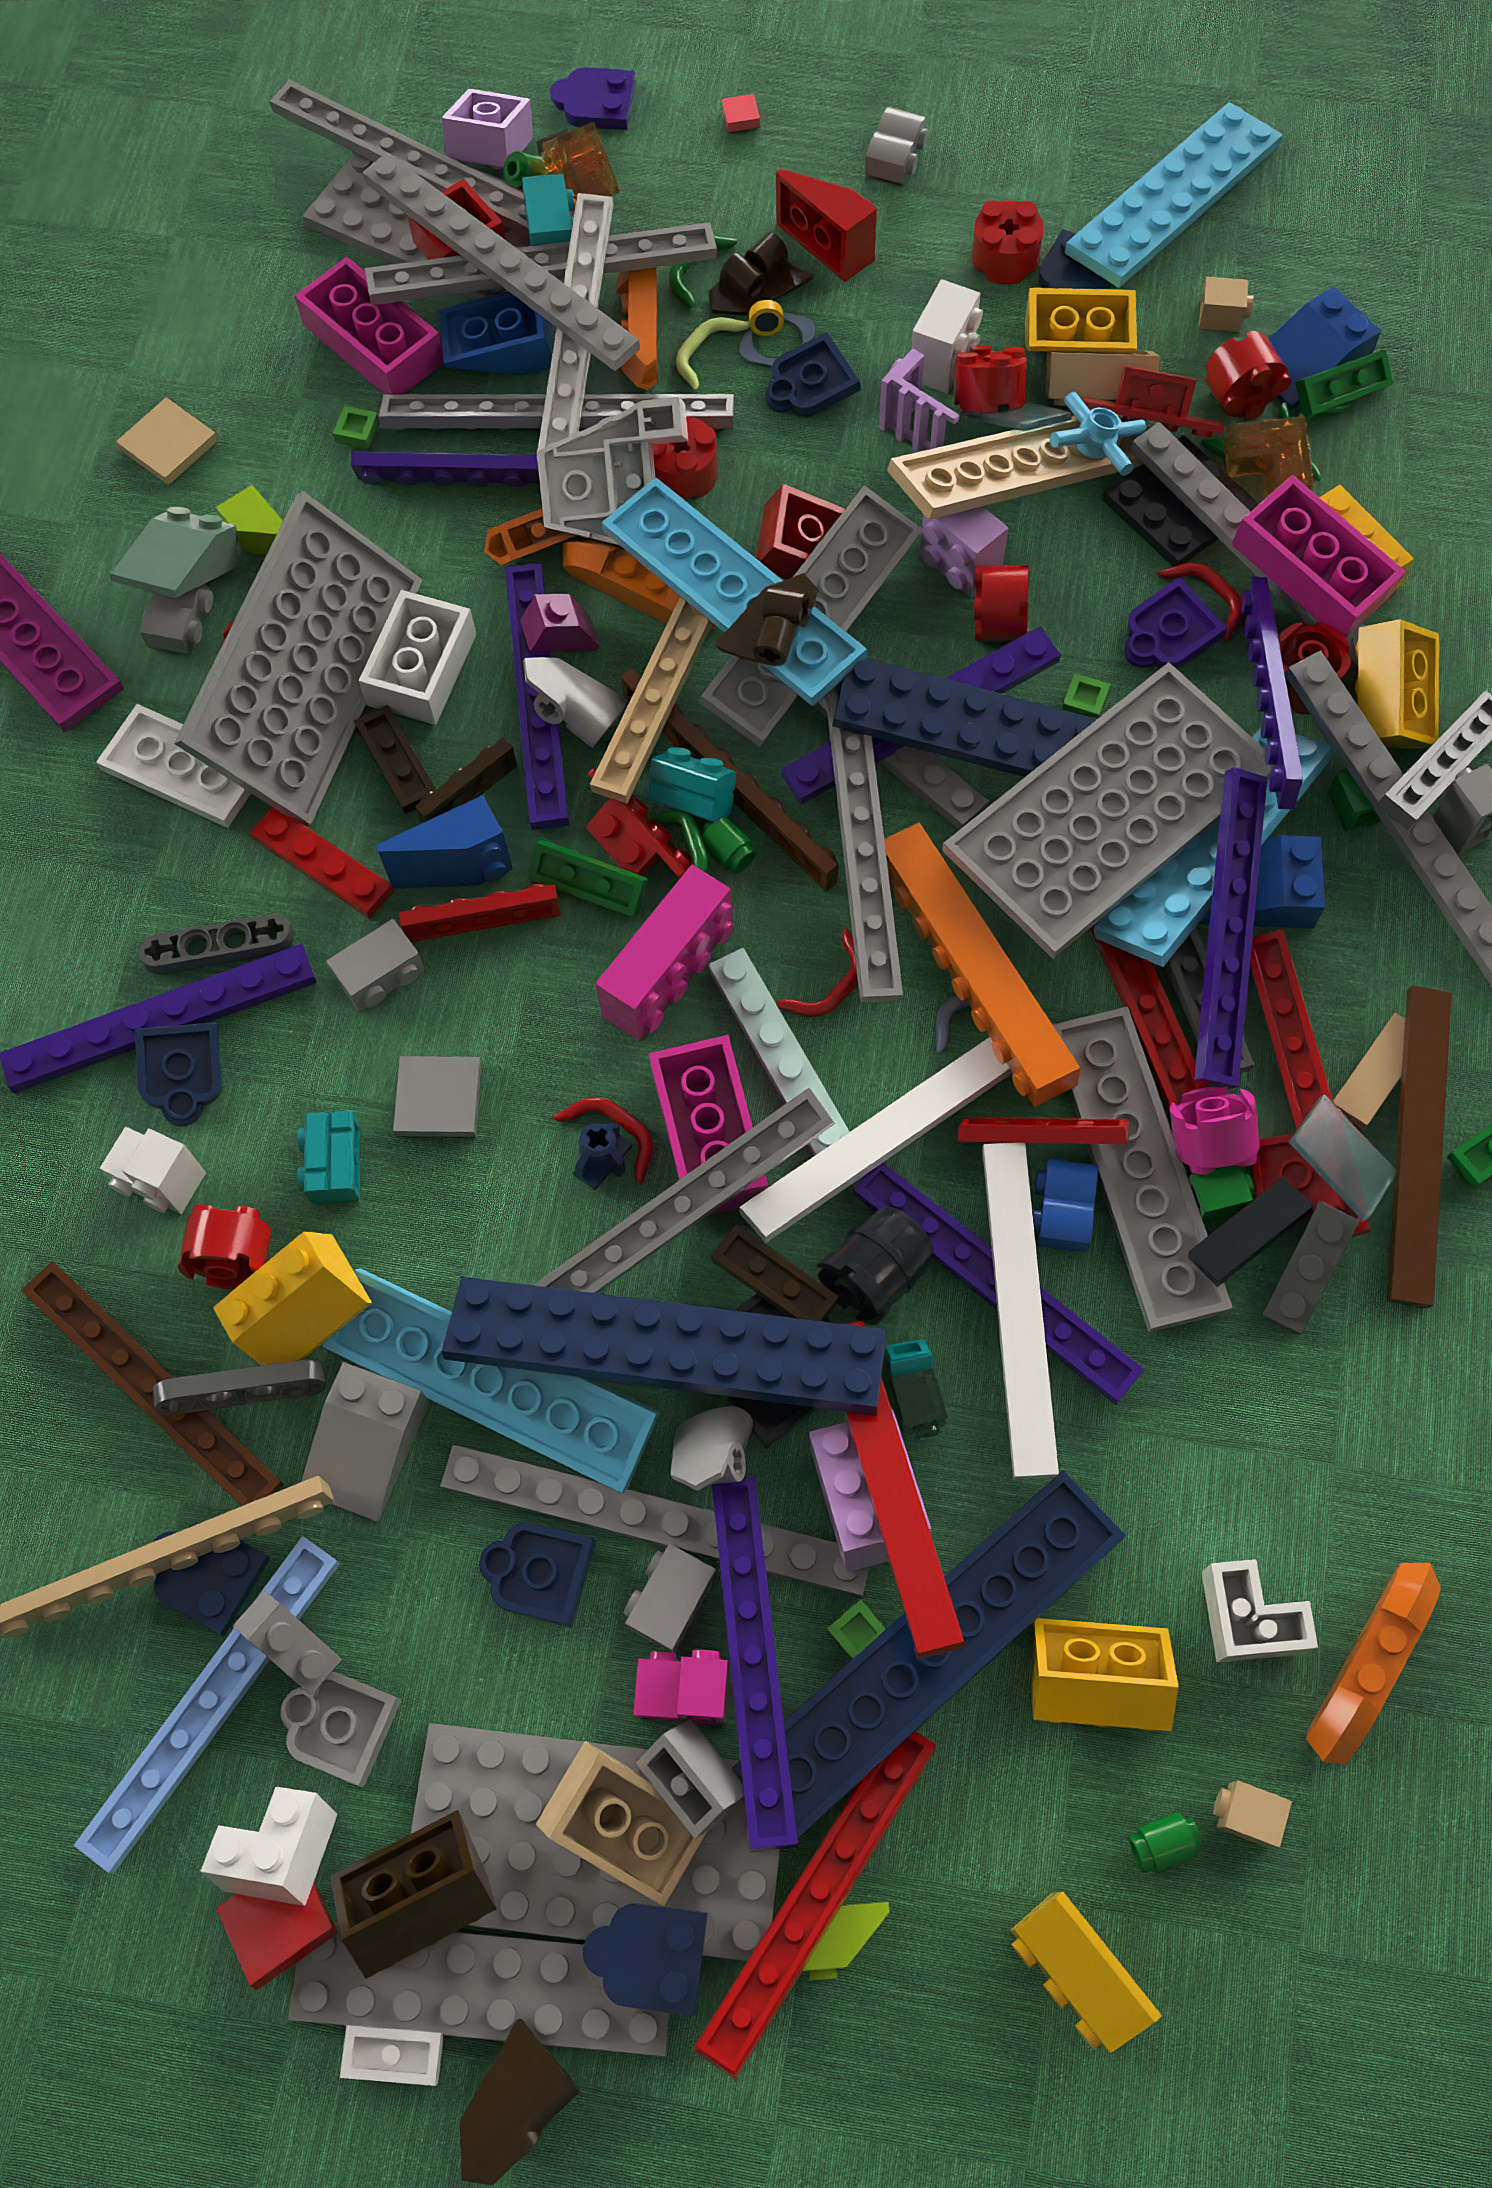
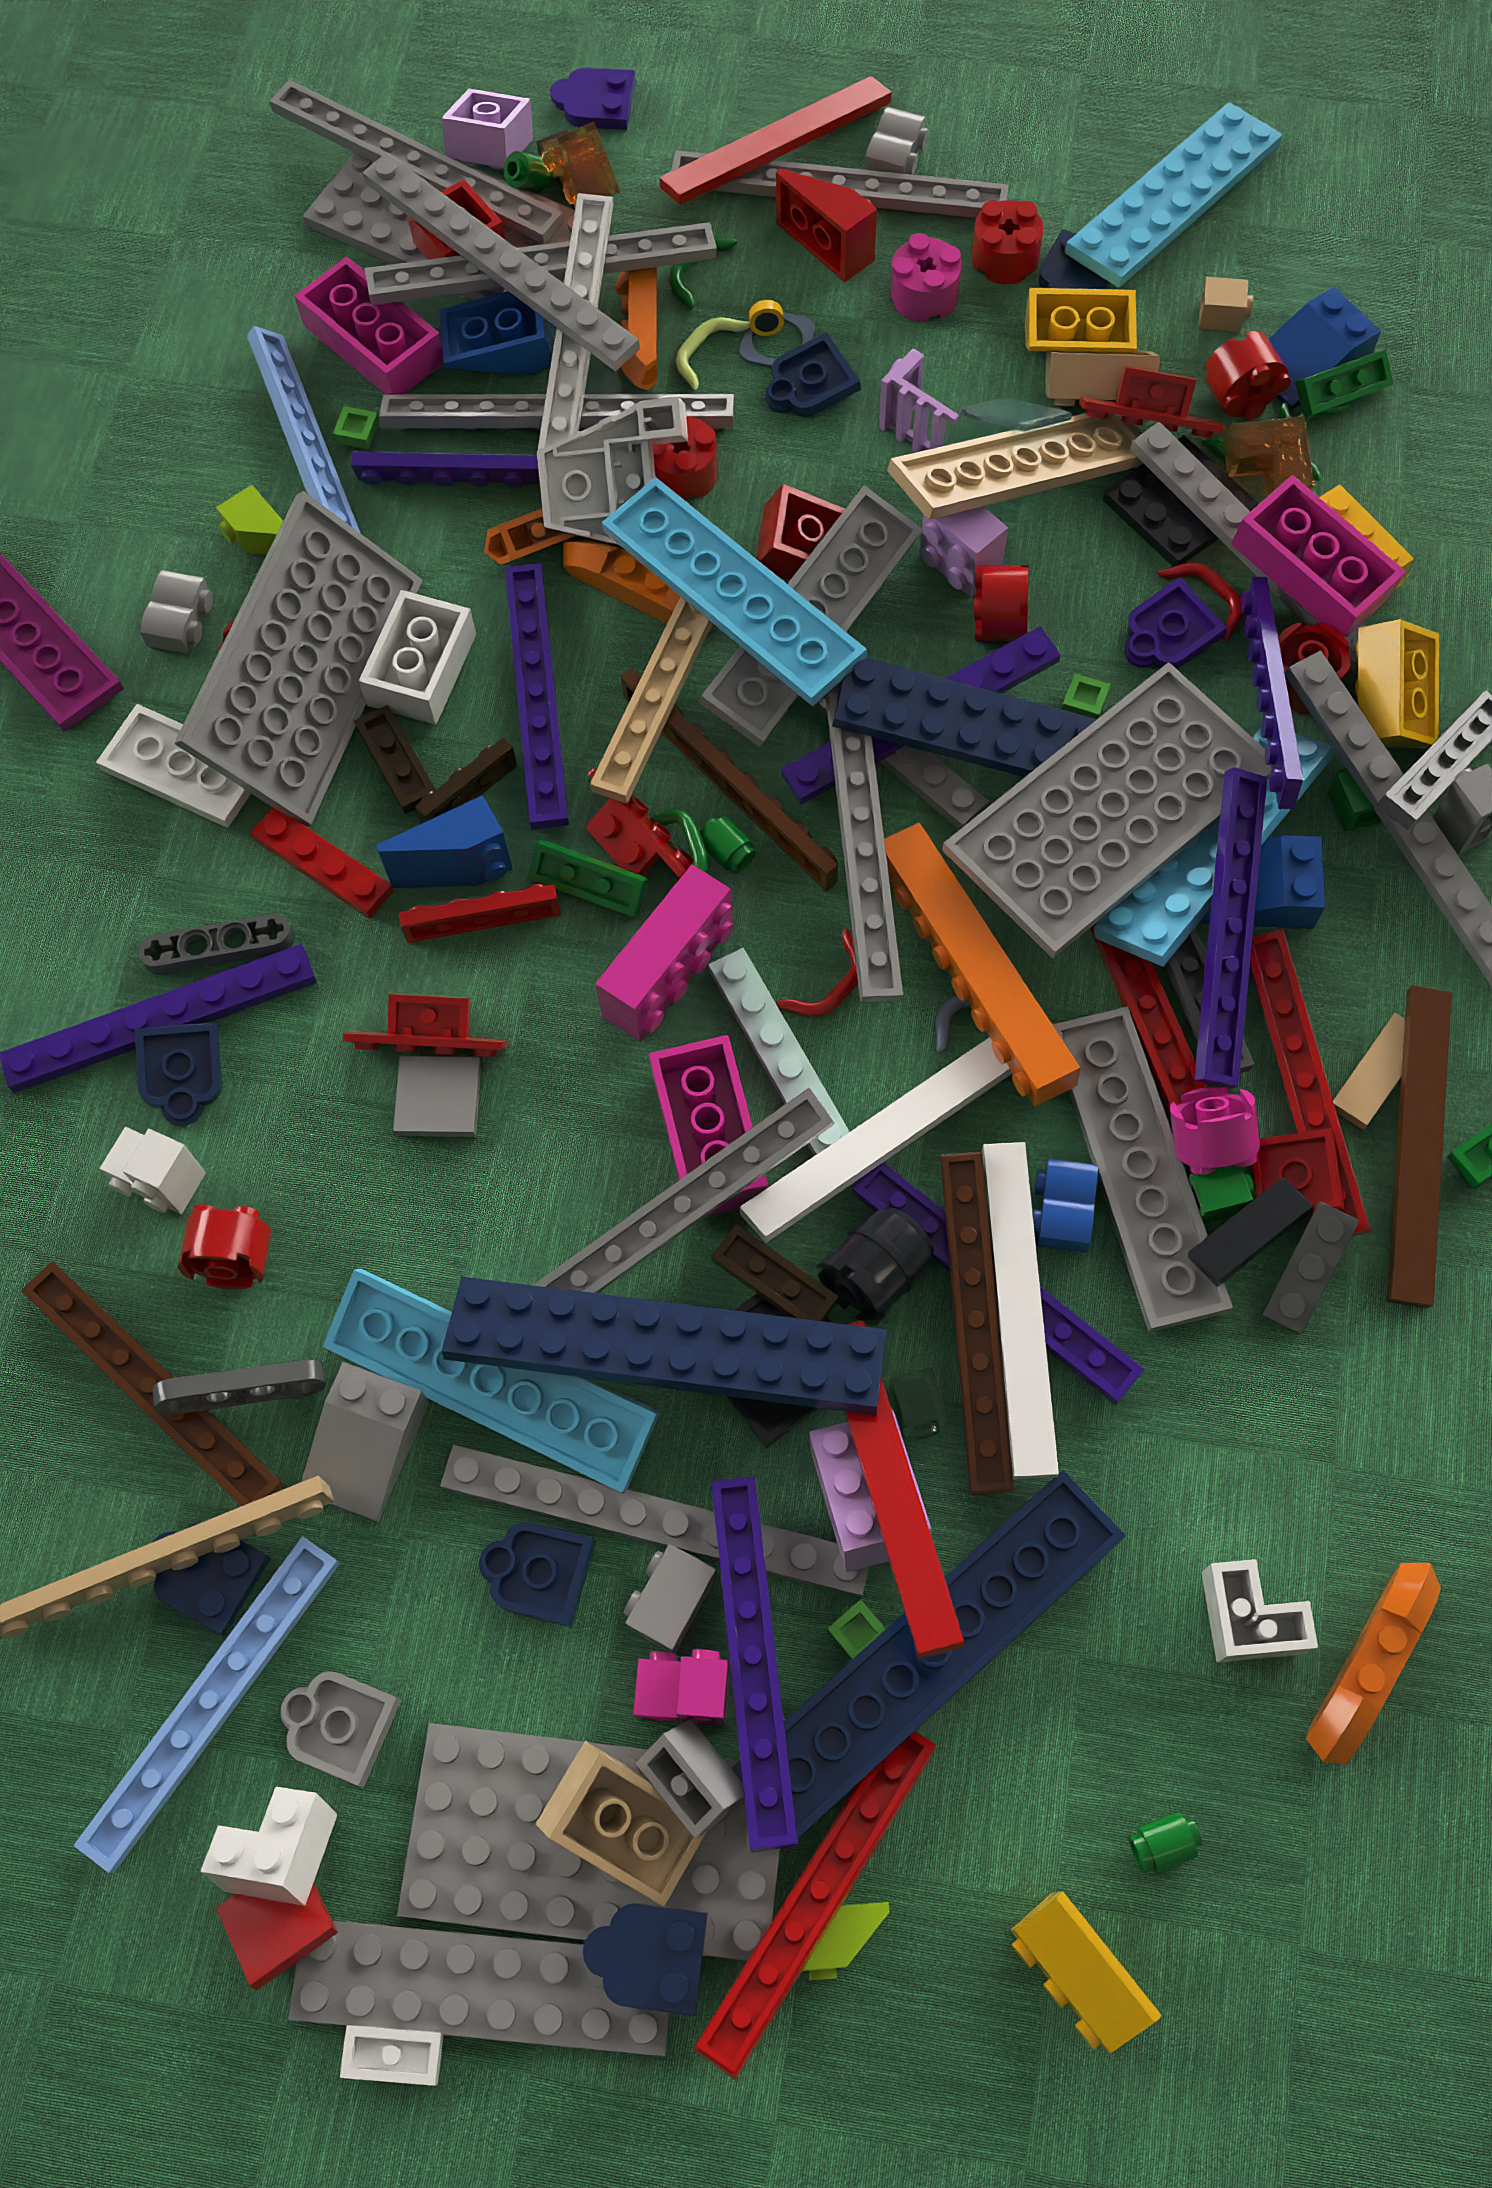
(167, 441): tan tile -> none
(178, 553): sand green slope -> none
(287, 1642): light grey brick -> none
(293, 1301): yellow slope -> none
(299, 423): none -> light blue plate
(330, 1157): teal brick -> none
(376, 965): light grey brick -> none
(411, 1894): dark brown slope -> none
(427, 1022): none -> red bracket
(511, 2106): dark brown panel -> none
(548, 209): teal brick -> none
(557, 624): magenta slope -> none
(572, 697): light grey panel -> none
(601, 1153): dark blue piece -> none
(620, 1117): red animal -> none
(692, 784): teal brick -> none
(711, 1447): light grey panel -> none
(740, 113): coral tile -> none
(756, 277): dark brown panel -> none
(771, 622): dark brown panel -> none
(774, 140): none -> tile
(882, 188): none -> light grey plate
(908, 1357): teal tile -> none
(925, 278): none -> dark pink brick
(945, 330): white brick -> none
(976, 1324): none -> reddish brown tile
(990, 378): red brick -> none
(1044, 1130): red tile -> none
(1098, 433): medium azure bar -> none
(1103, 1674): yellow slope -> none
(1252, 1814): tan brick -> none
(1343, 1157): clear light blue piece -> none

